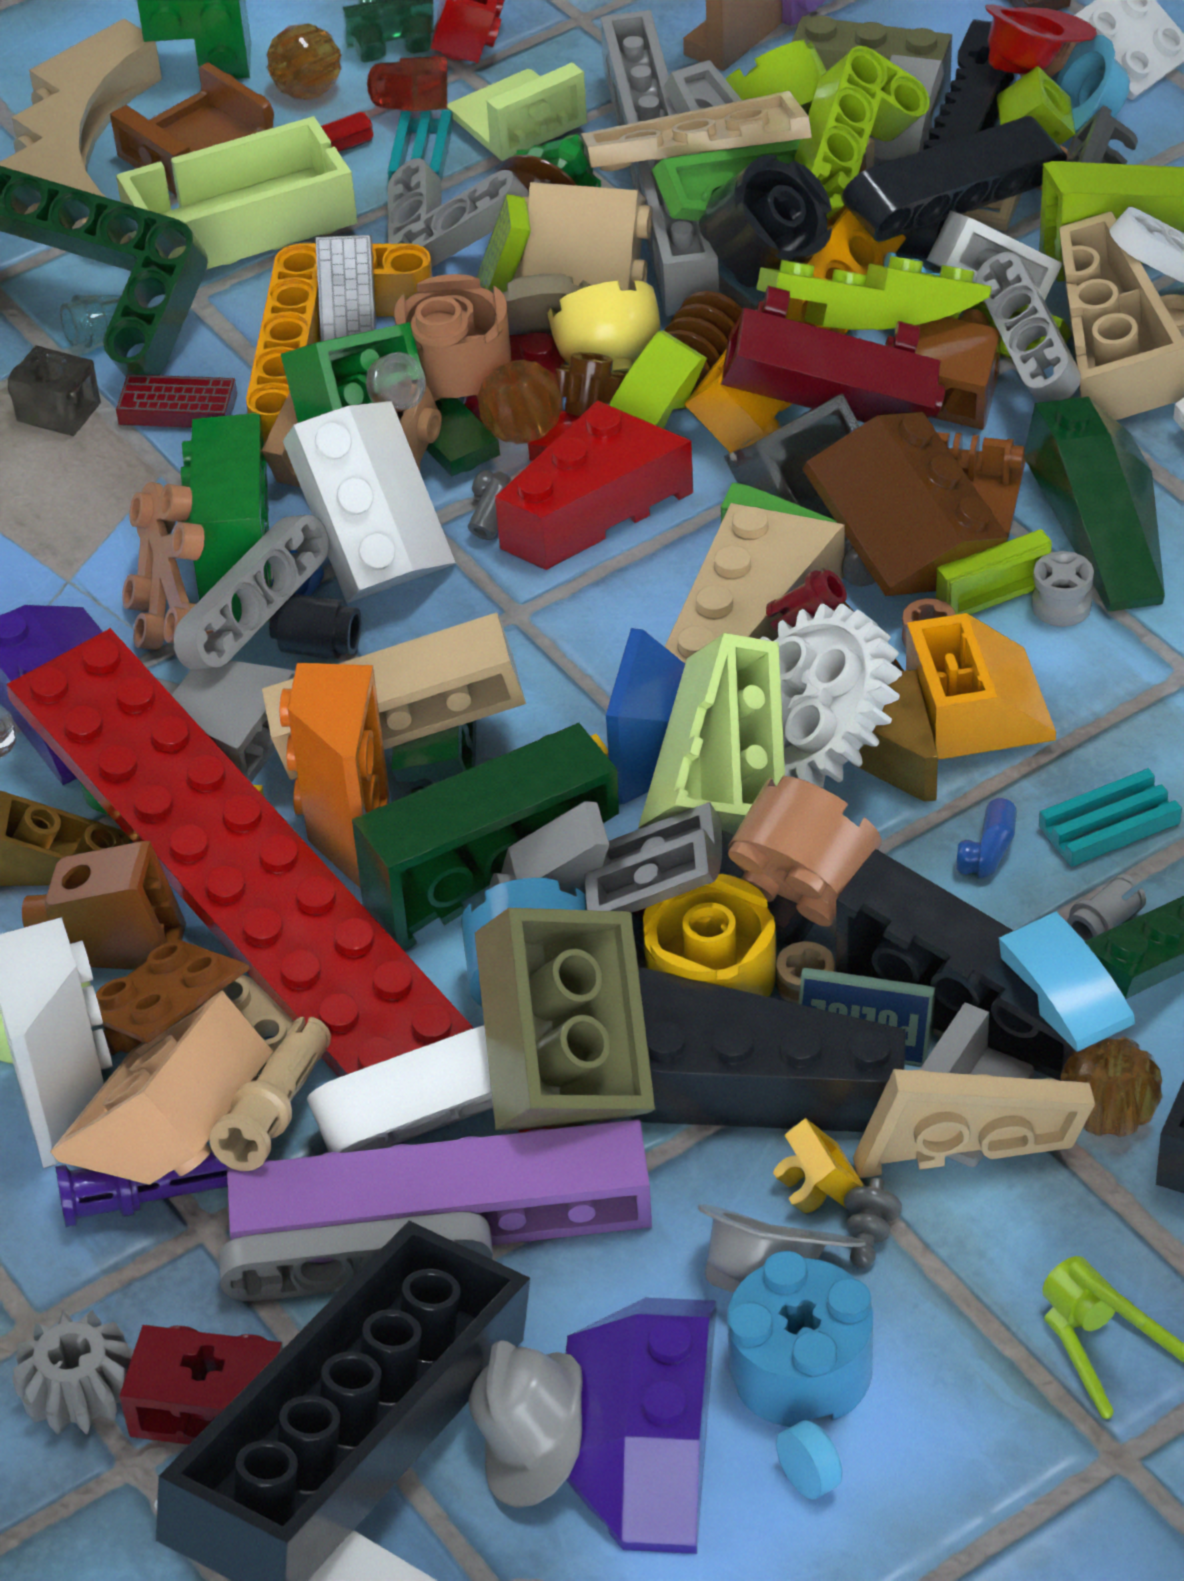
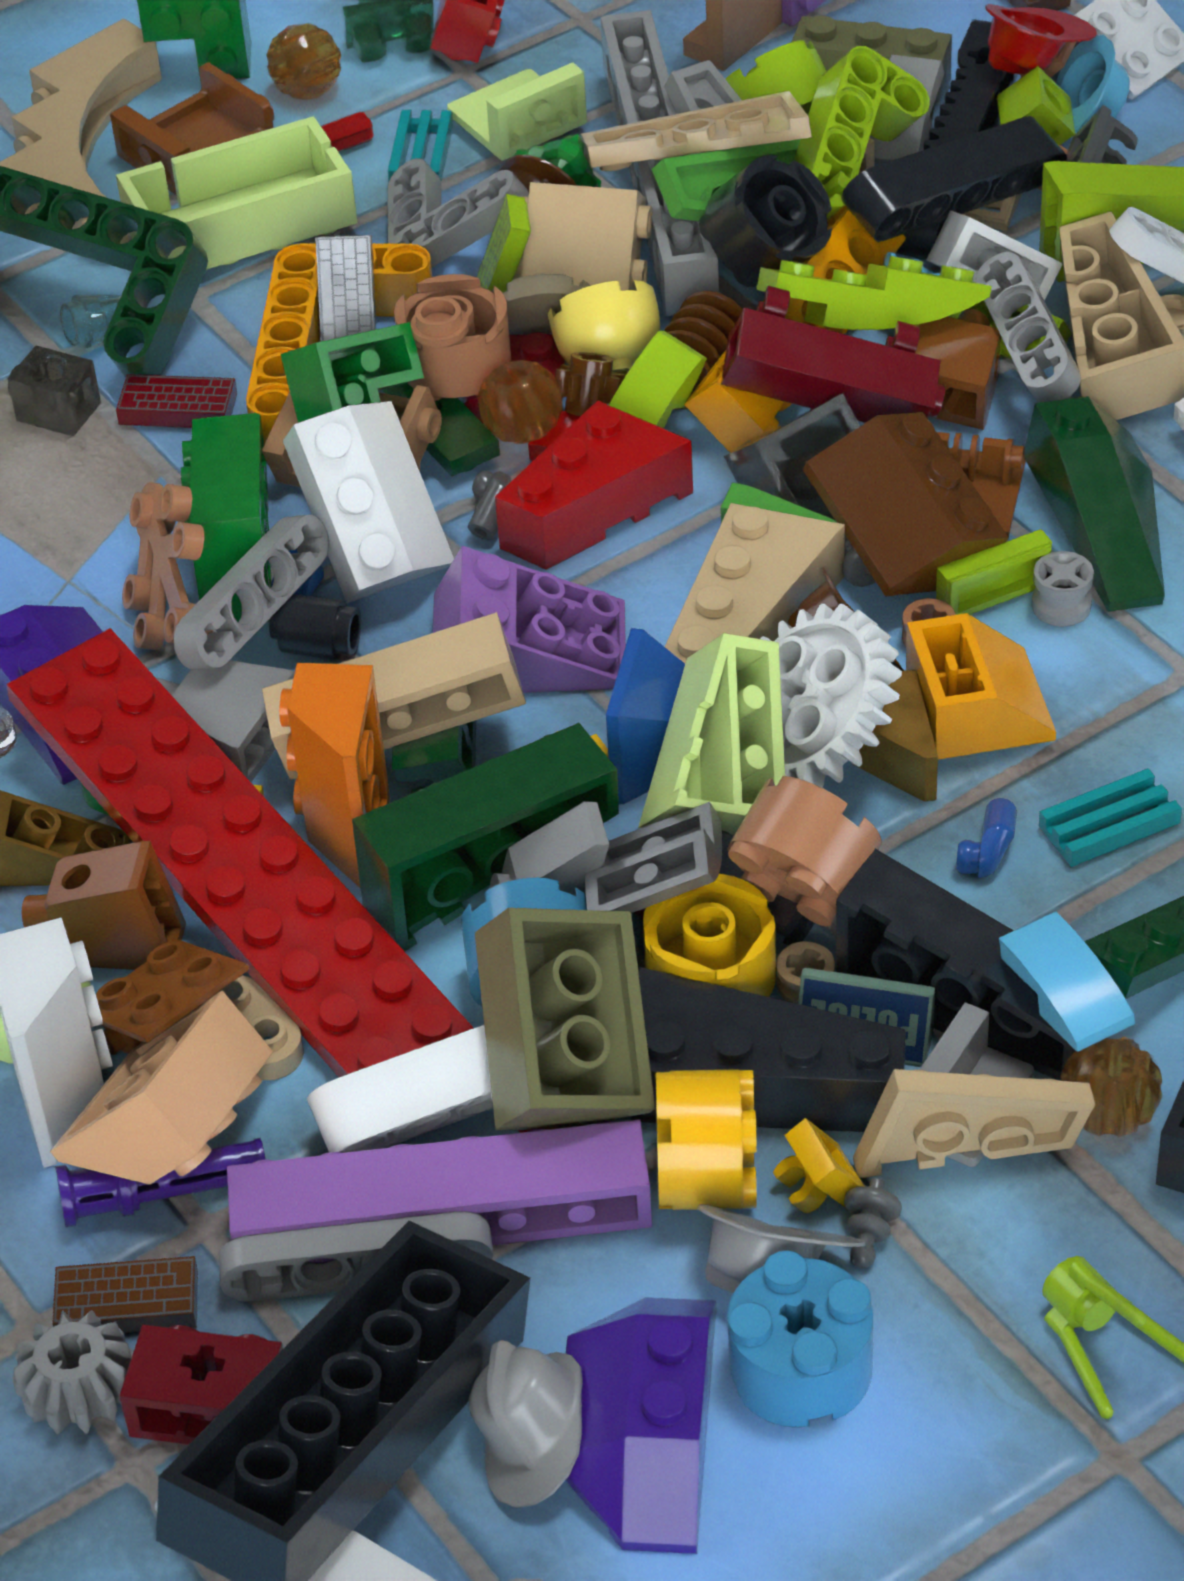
(130, 1292): none -> reddish brown tile
(264, 1106): tan pin -> none
(396, 379): clear tile -> none
(409, 84): clear red leg -> none
(555, 628): none -> medium lavender slope
(706, 1139): none -> yellow brick
(809, 1459): medium azure tile -> none
(818, 589): dark red pin -> none
(1106, 908): light grey pin -> none

